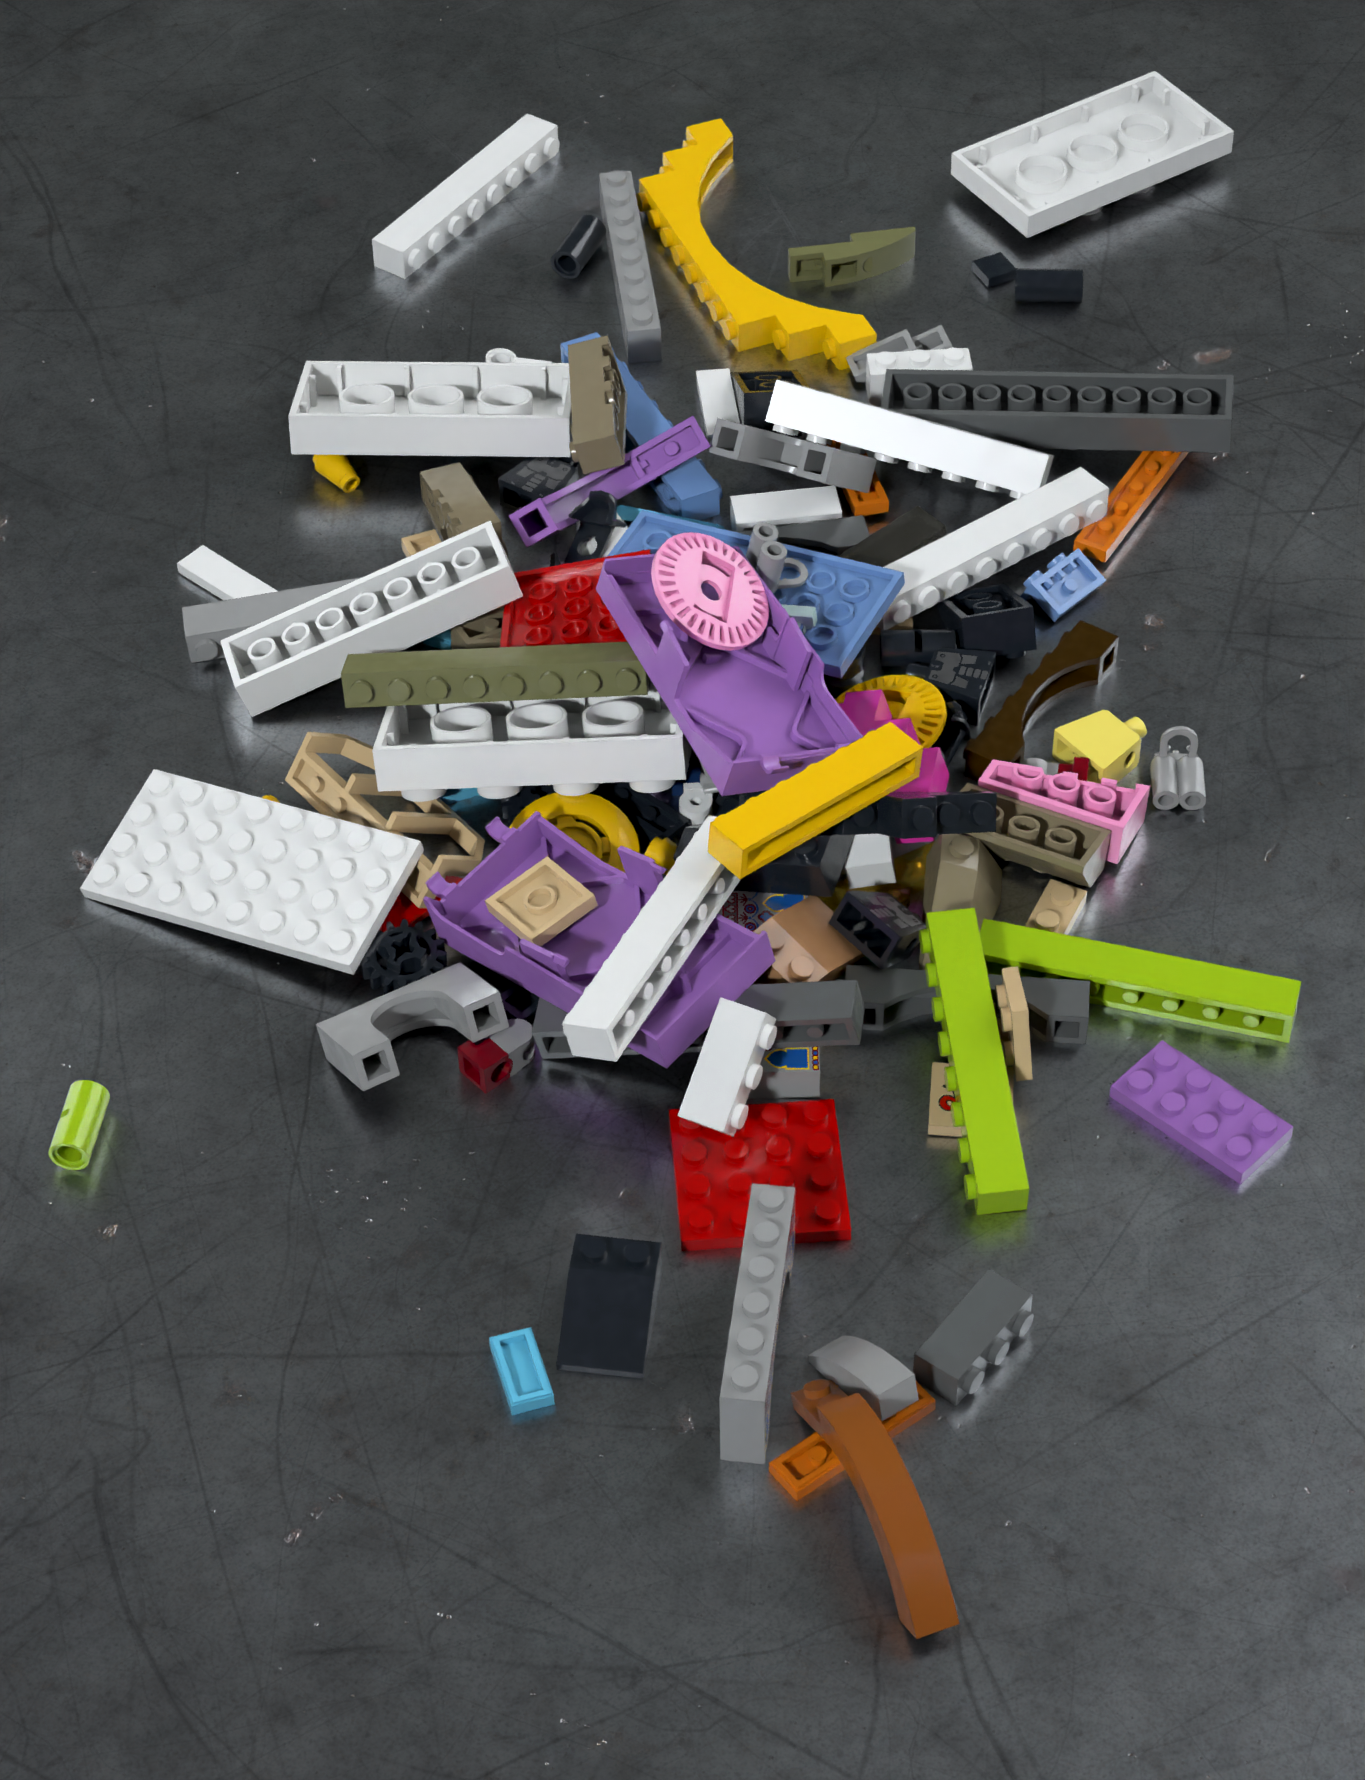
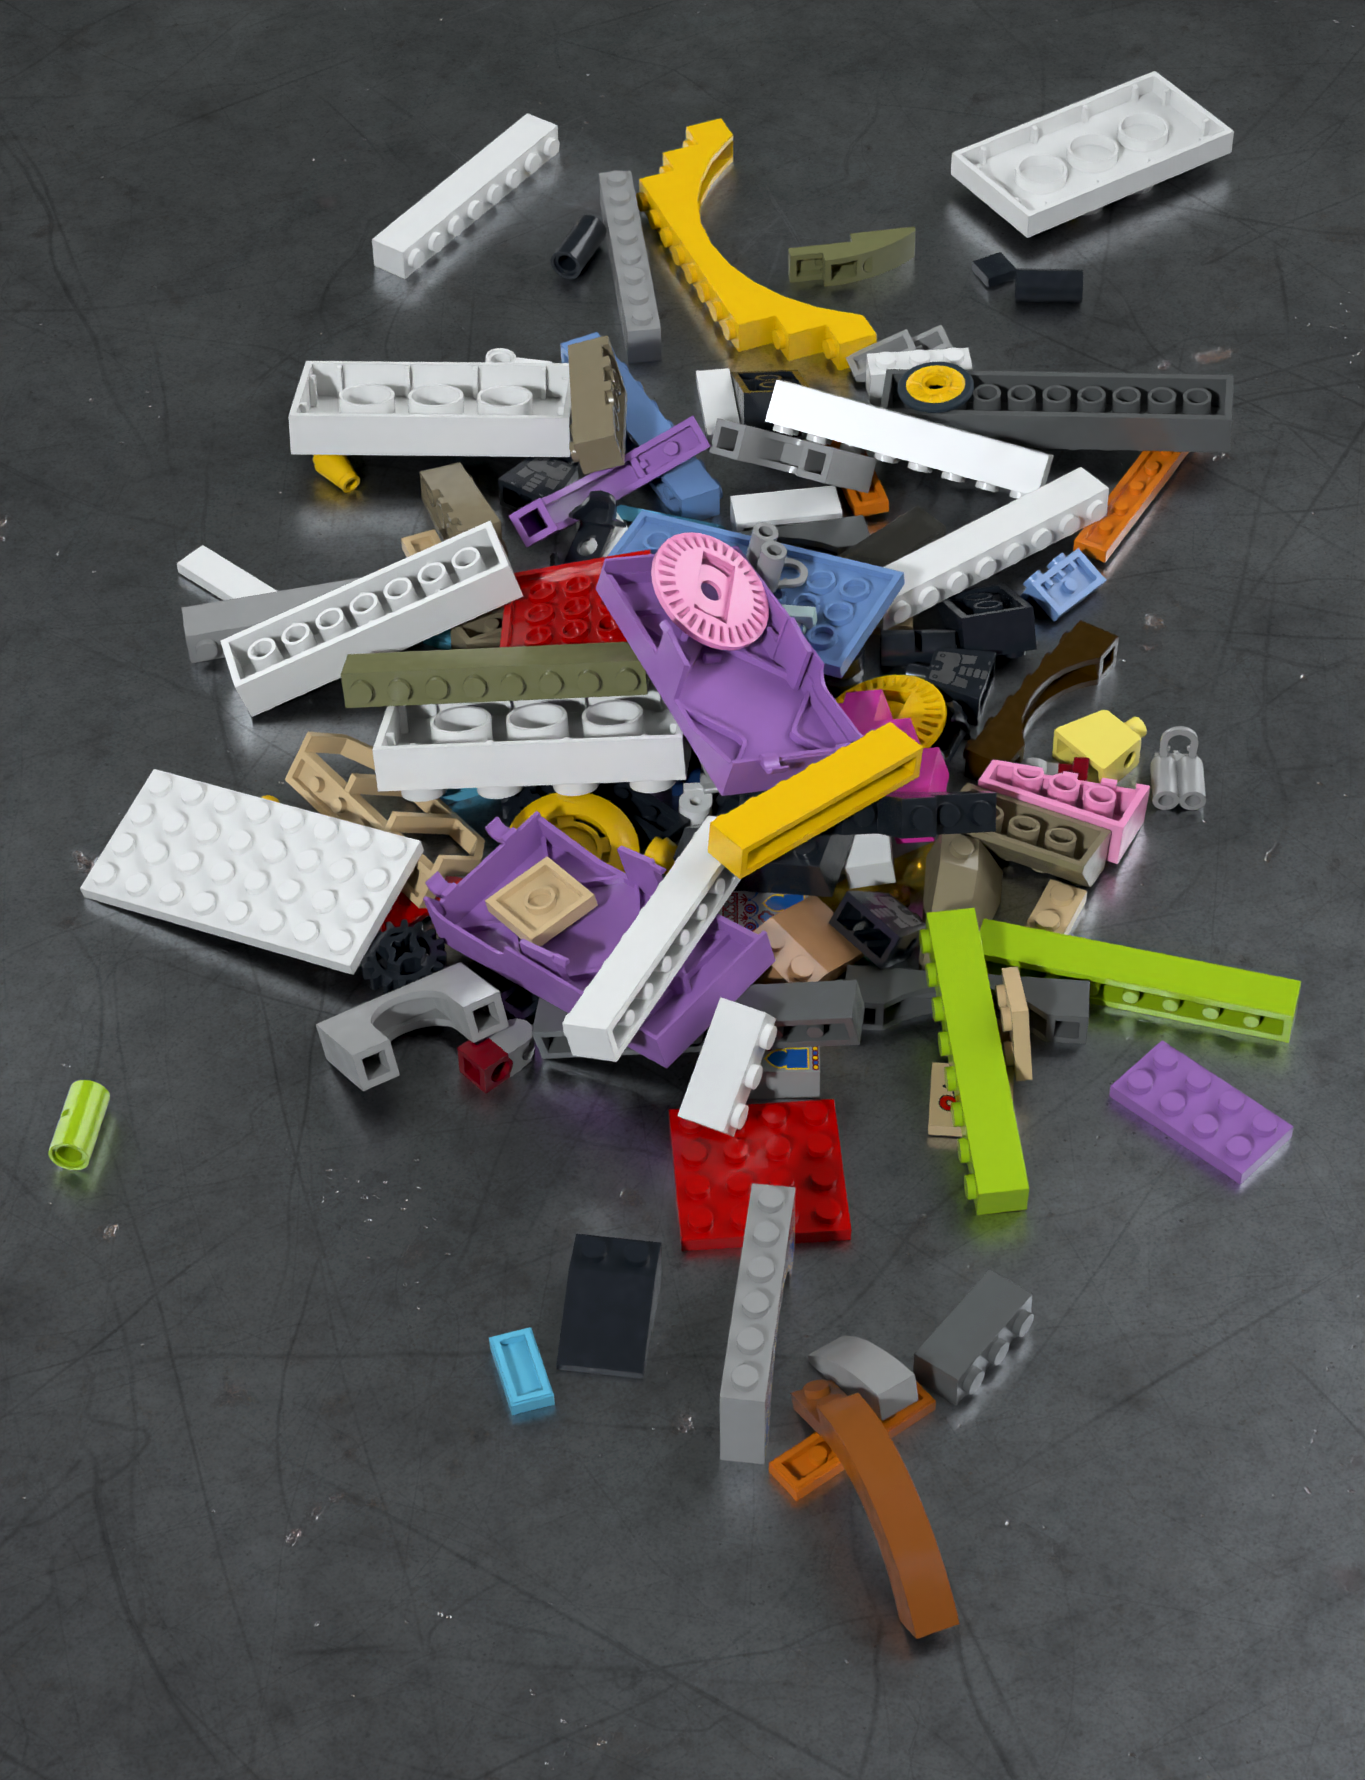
(955, 392): none -> wheel

